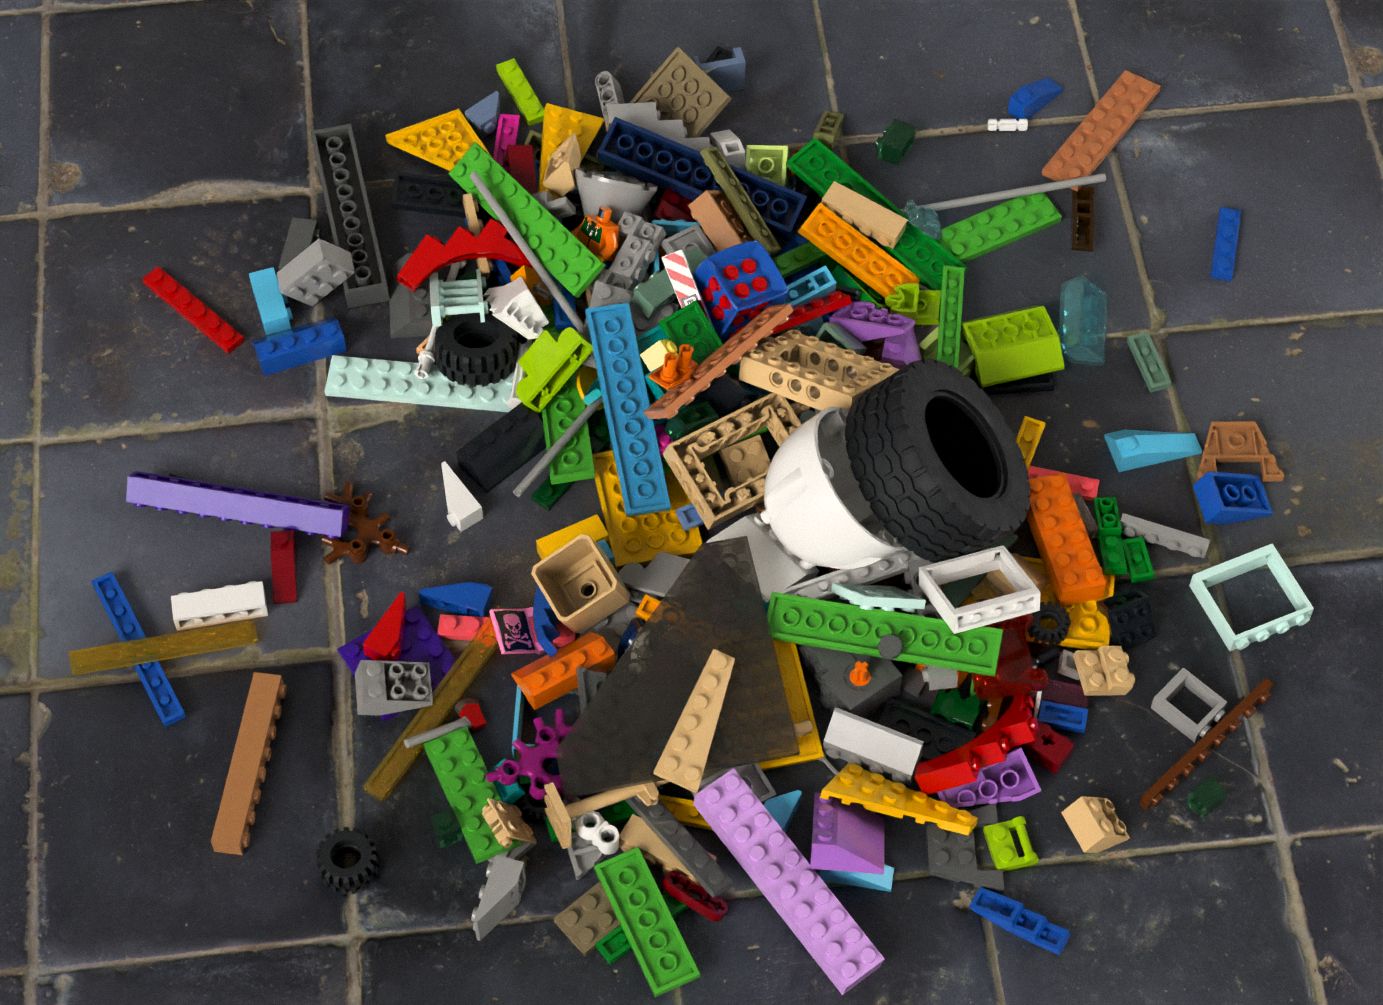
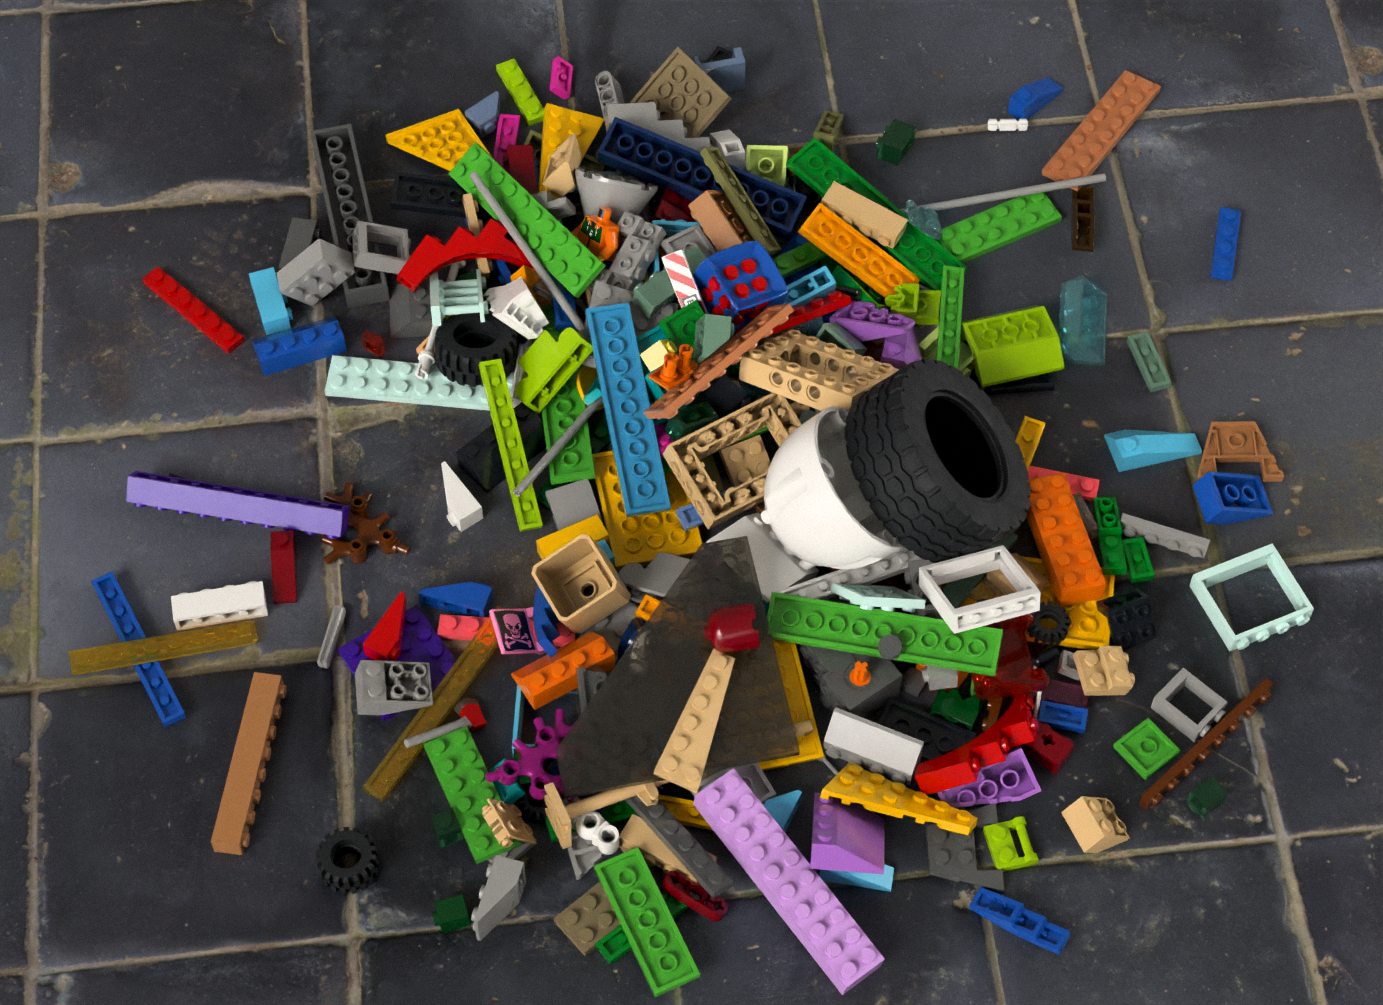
(331, 636): none -> light grey axle
(373, 343): none -> clear red plate
(381, 234): none -> light grey window
(451, 914): none -> dark green brick
(509, 443): none -> lime plate
(561, 78): none -> dark pink plate
(572, 503): none -> light grey slope
(710, 334): none -> sand green slope
(732, 628): none -> dark red cylinder
(1146, 748): none -> bright green plate

